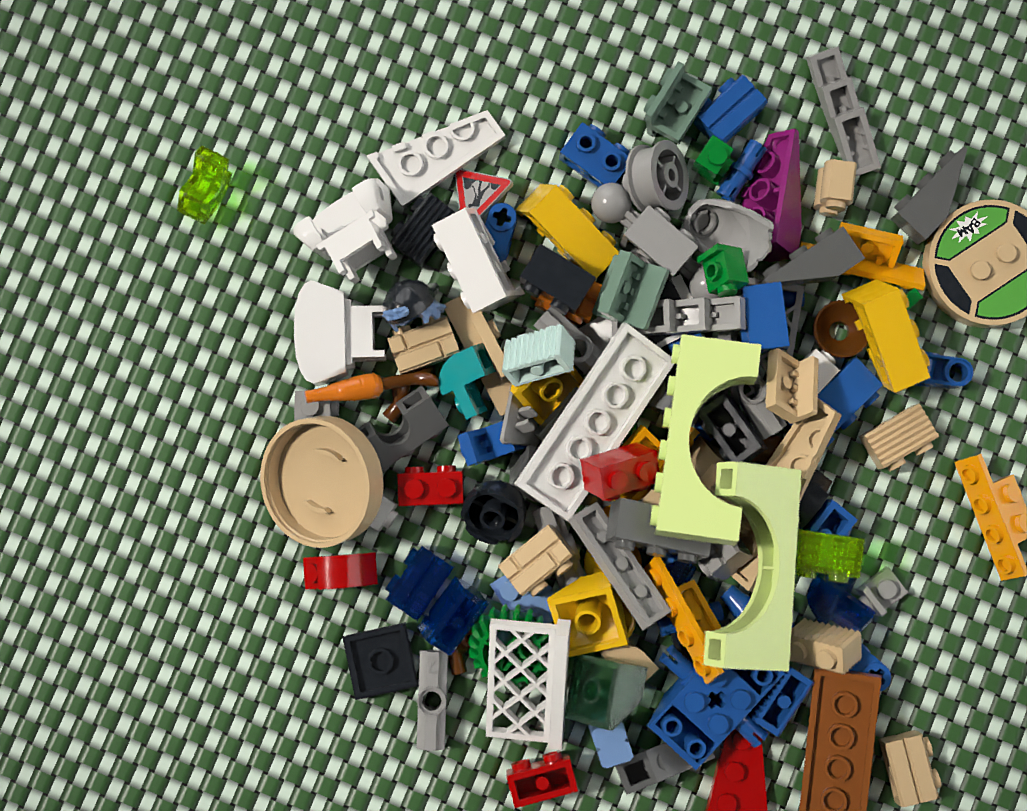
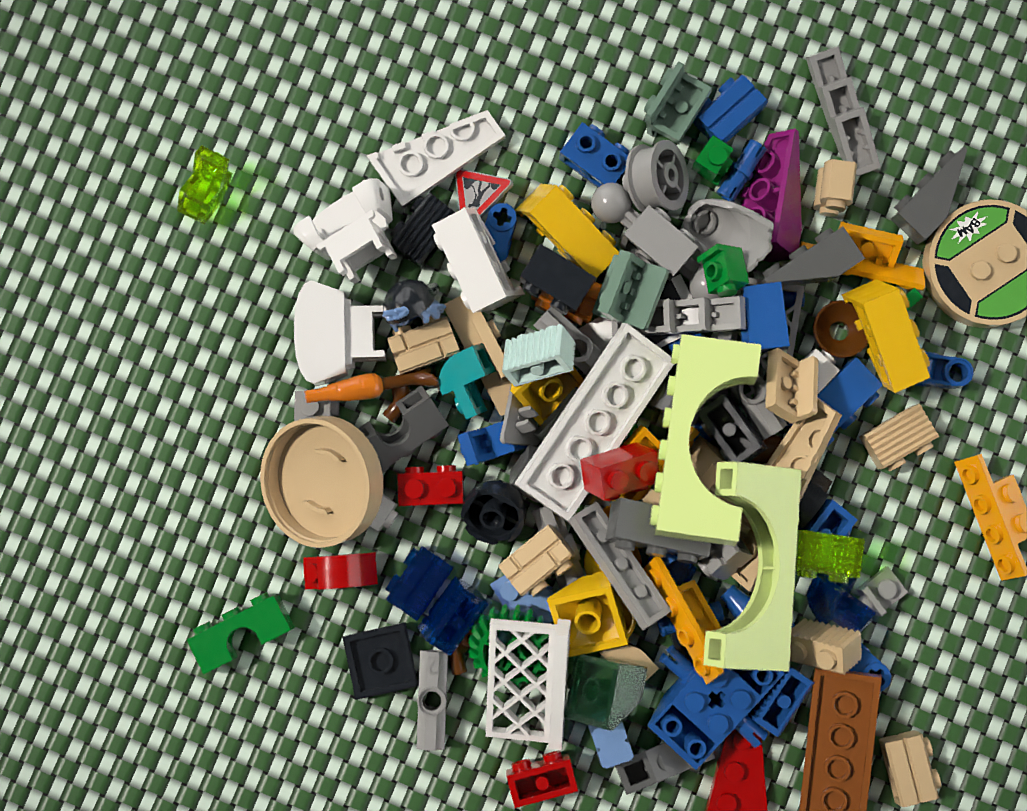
(213, 644): none -> green arch

